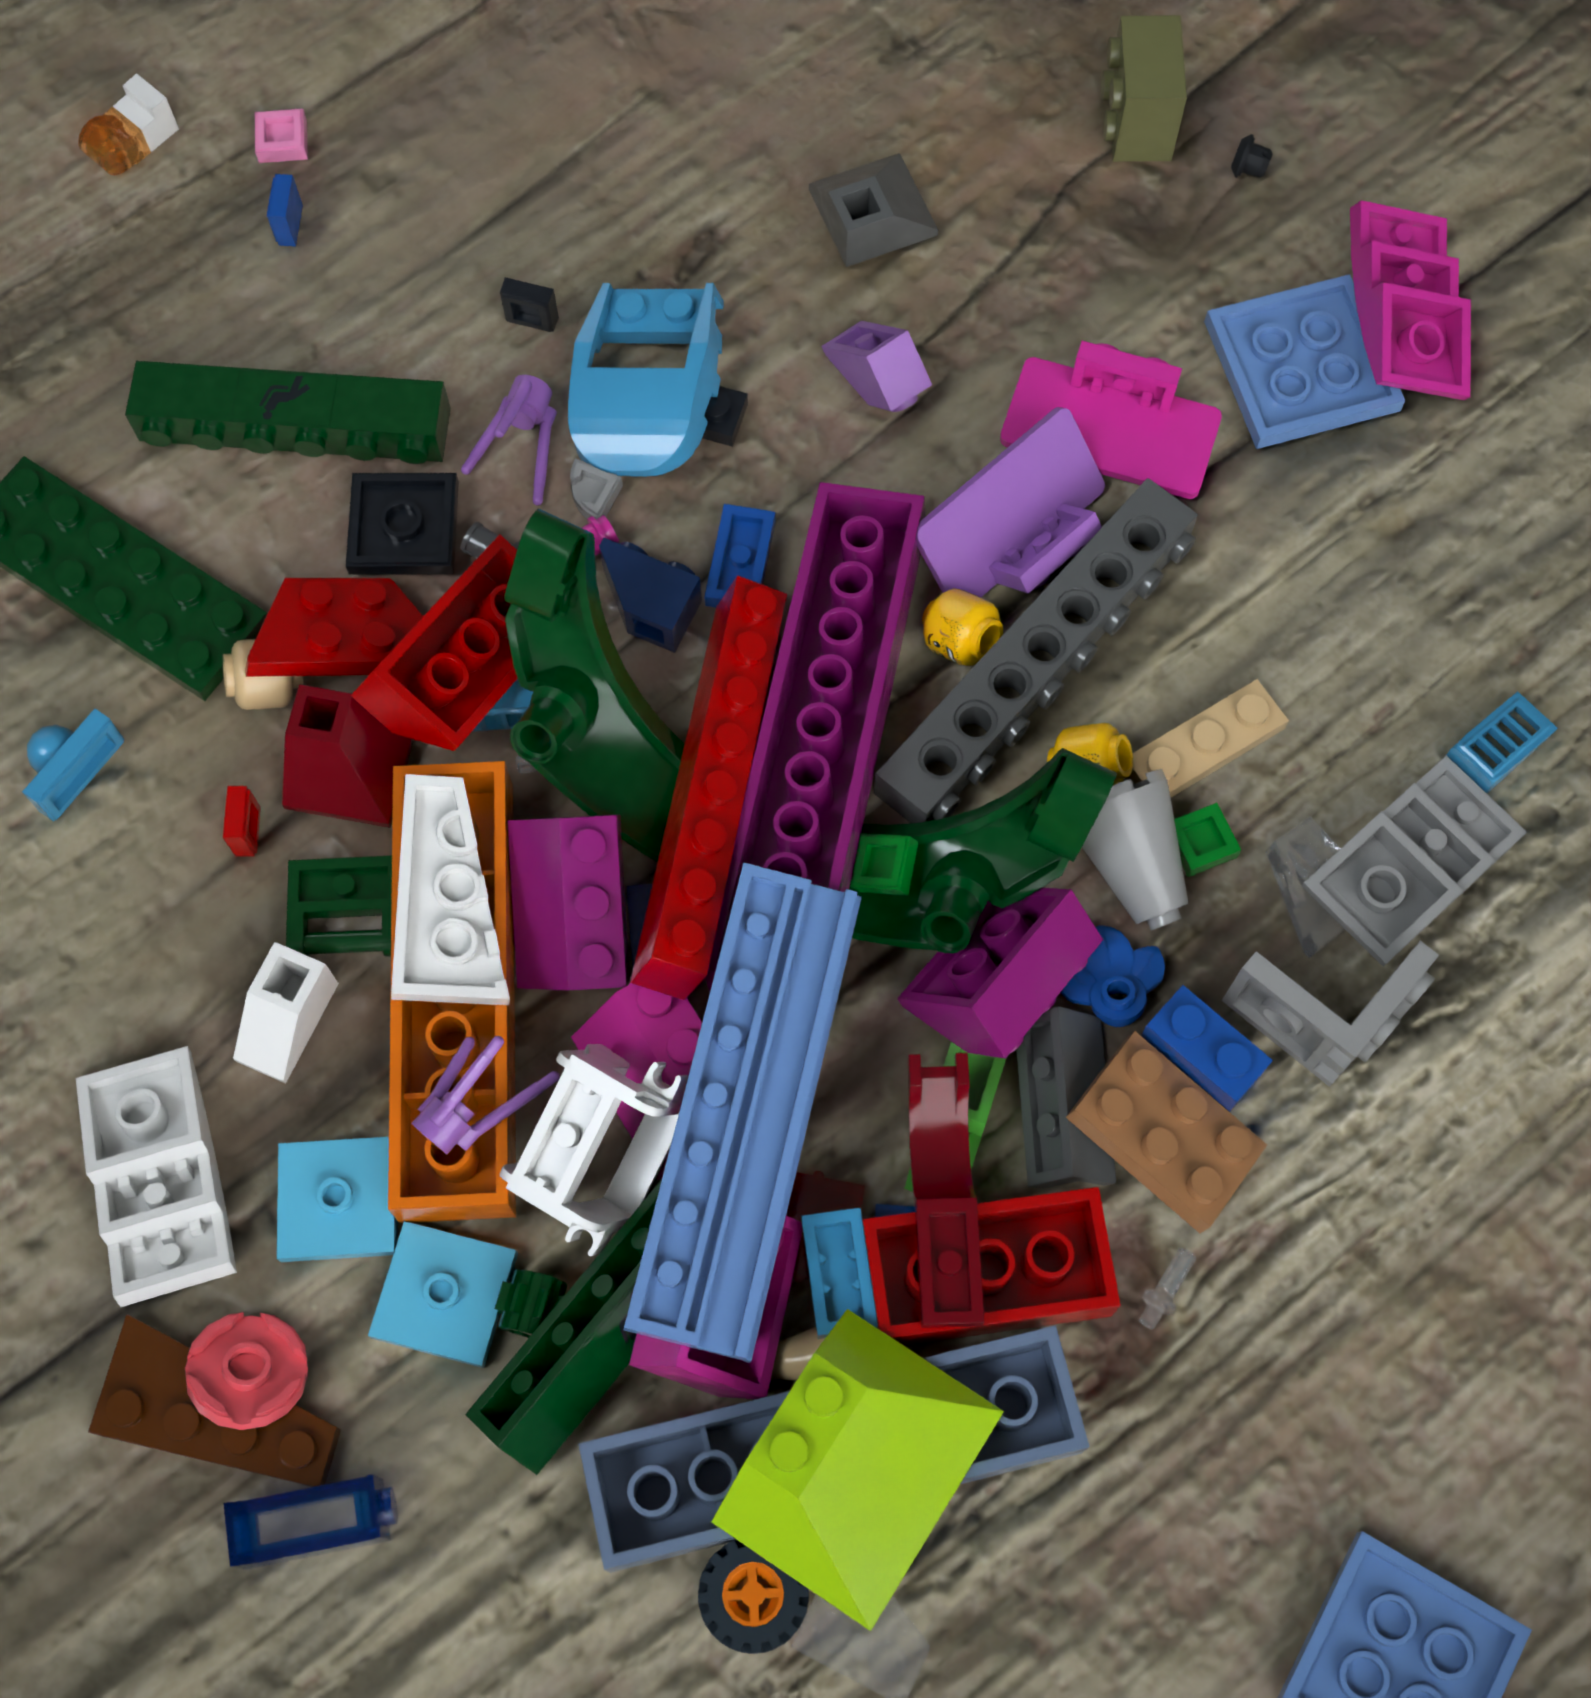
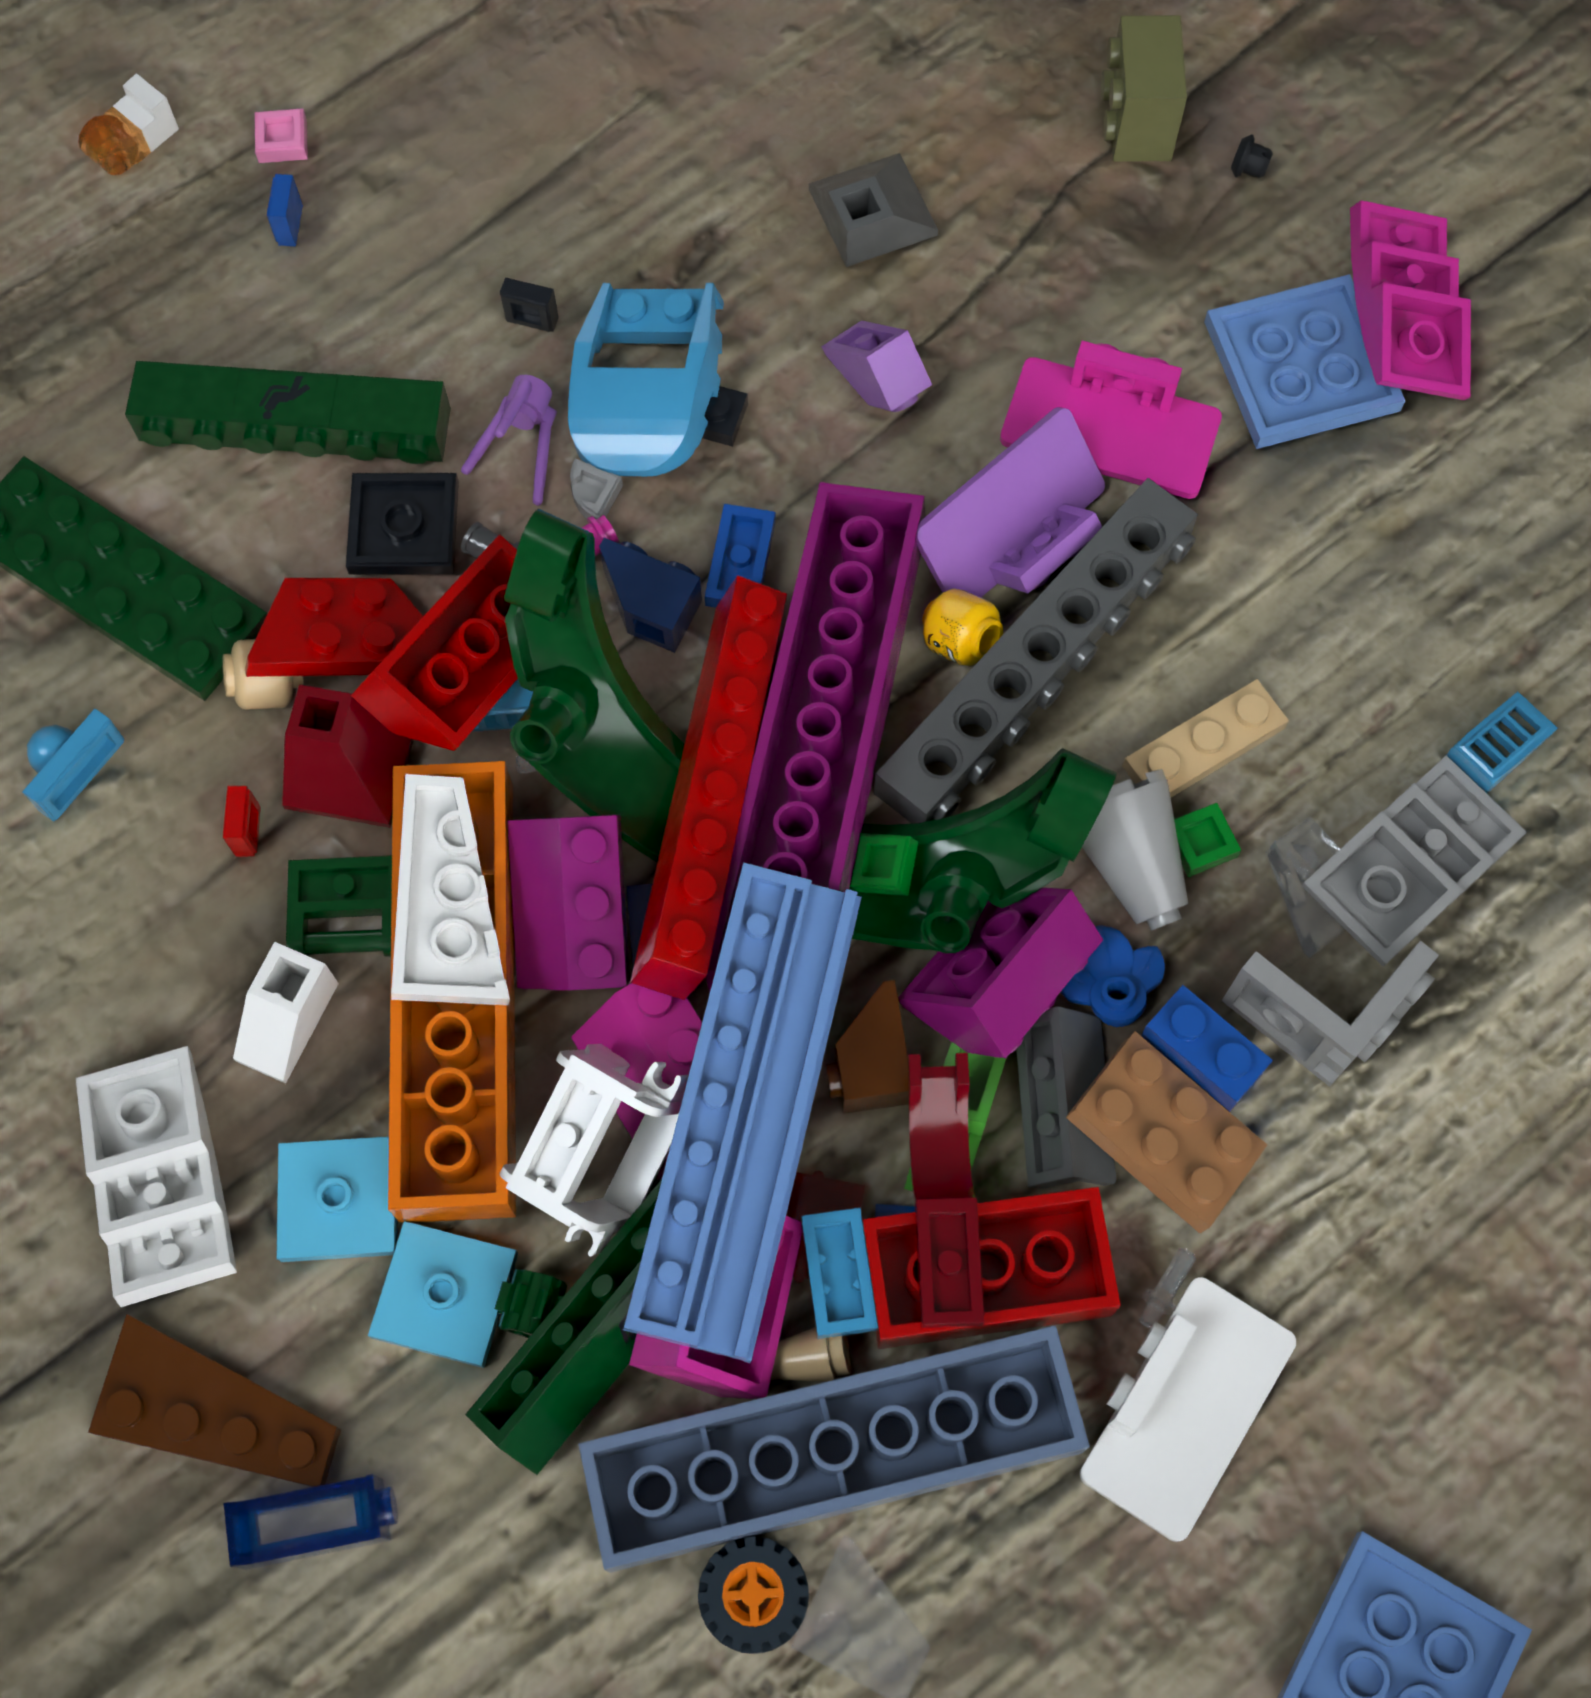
(246, 1370): coral tile -> none
(444, 1115): medium lavender plant -> none
(856, 1468): lime slope -> none
(872, 1057): none -> reddish brown slope
(1099, 744): yellow head -> none
(1186, 1408): none -> white bracket

